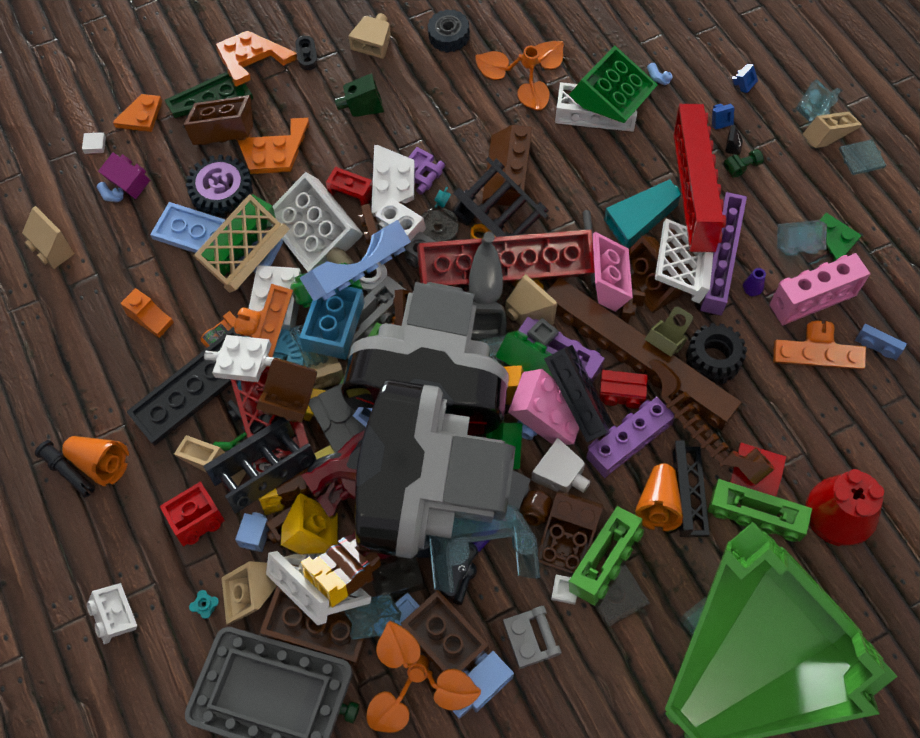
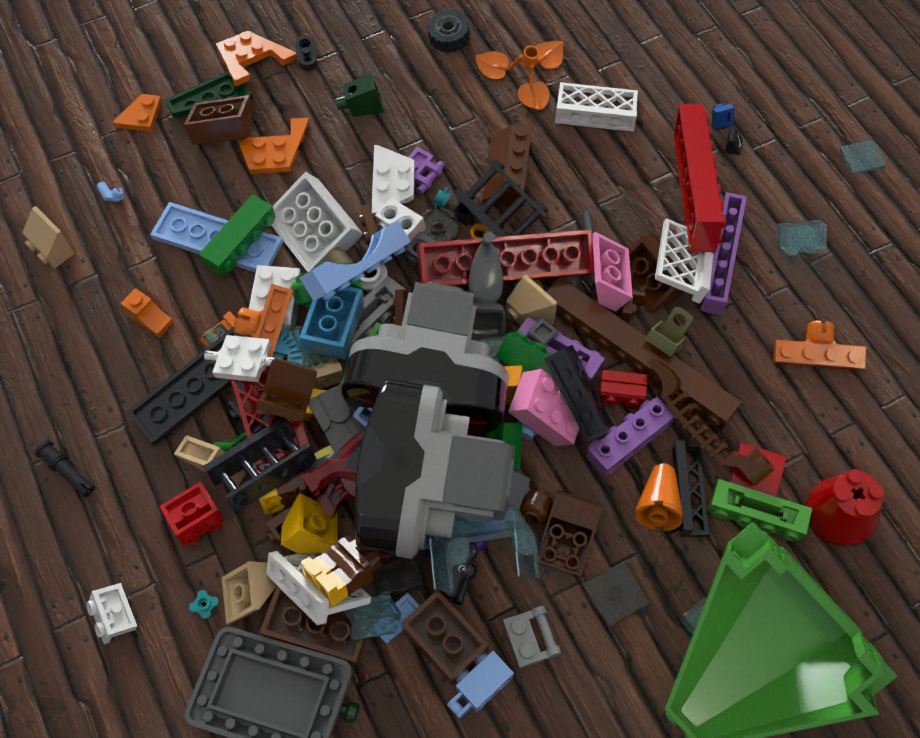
(93, 143): white tile -> none
(97, 458): orange cone -> none
(124, 175): magenta brick -> none
(218, 175): wheel -> none
(251, 259): tan fence -> none
(252, 532): light blue brick -> none
(350, 184): red panel -> none
(371, 36): tan torso -> none
(398, 647): orange plant -> none
(560, 469): white torso -> none
(561, 590): white tile -> none
(591, 587): bright green brick -> none
(613, 87): green slope -> none
(641, 212): teal slope -> none
(658, 77): light blue arm -> none
(723, 340): black tyre -> none
(737, 166): dark green leg -> none
(746, 78): blue tile -> none
(755, 282): dark purple cone -> none
(817, 101): clear light blue bracket -> none
(819, 288): bright pink brick -> none
(830, 128): tan slope -> none
(839, 236): green wing -> none
(881, 342): medium blue plate -> none

